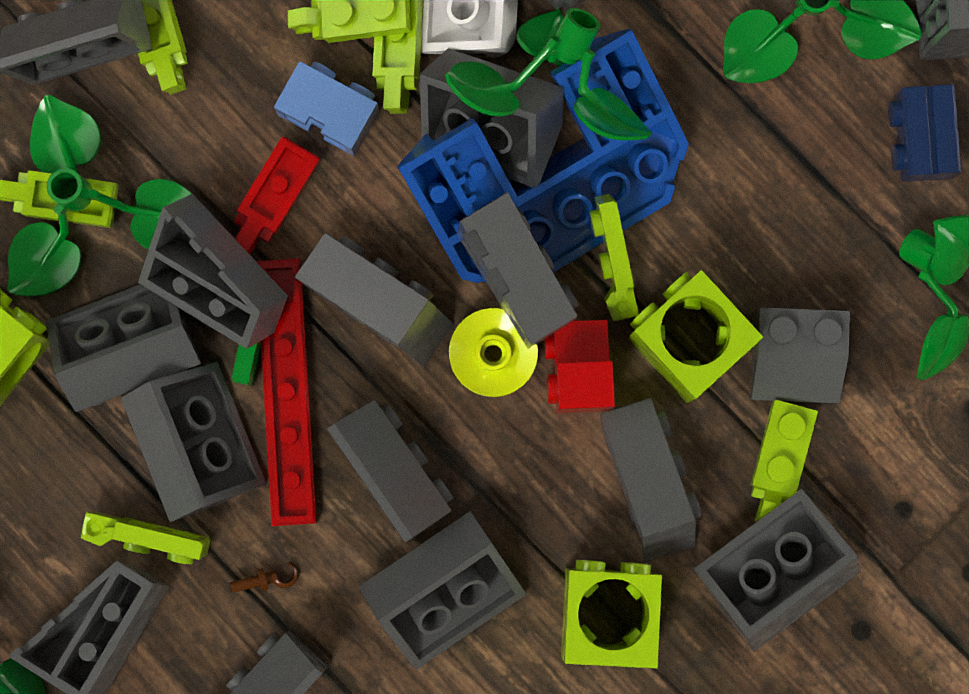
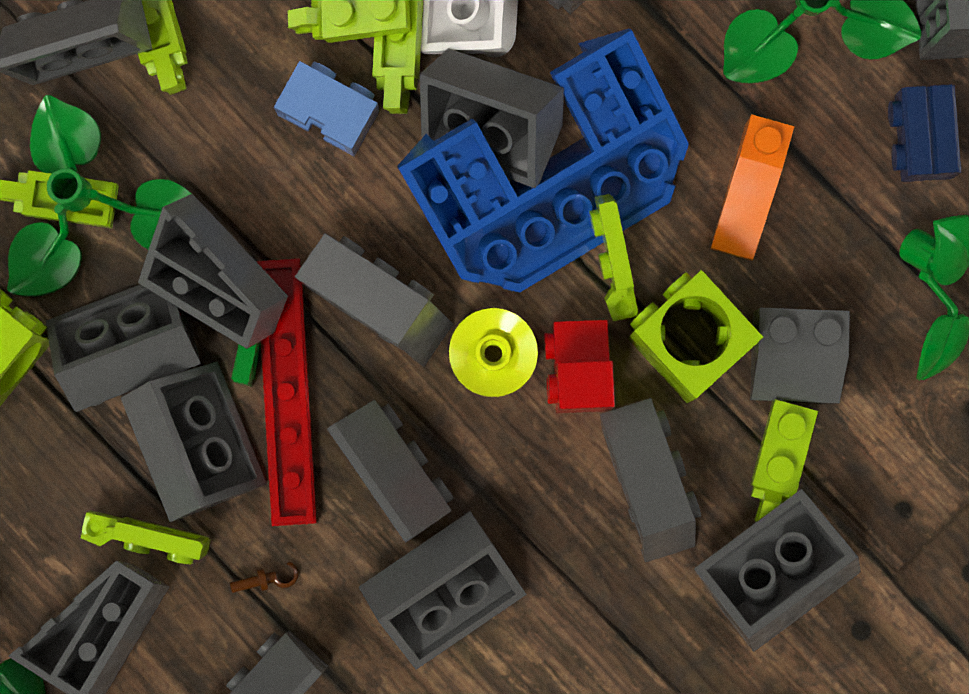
(274, 193): red hinge -> none
(517, 270): dark grey wedge -> none
(559, 42): green plant -> none
(639, 644): lime brick -> none
(752, 186): none -> orange slope

